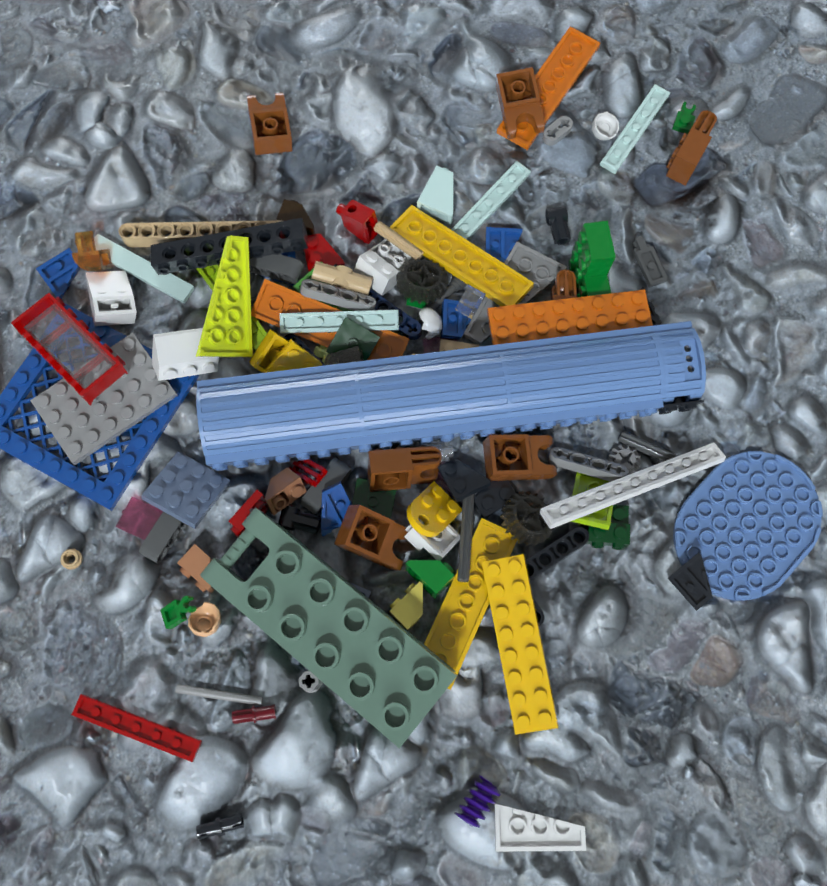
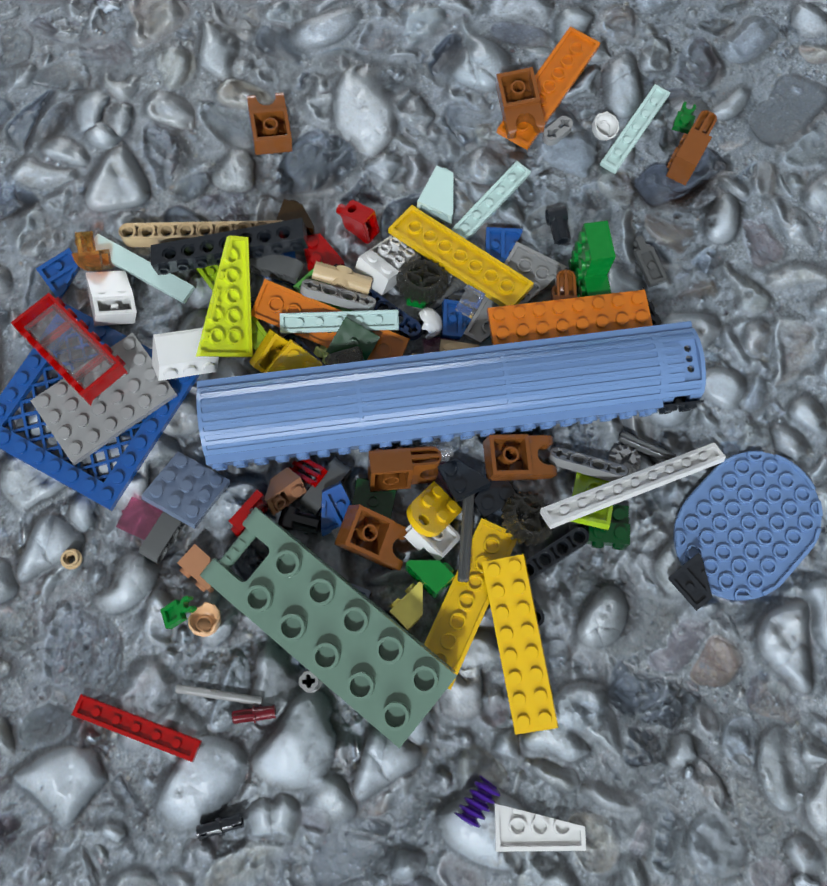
(398, 240): tan axle -> none

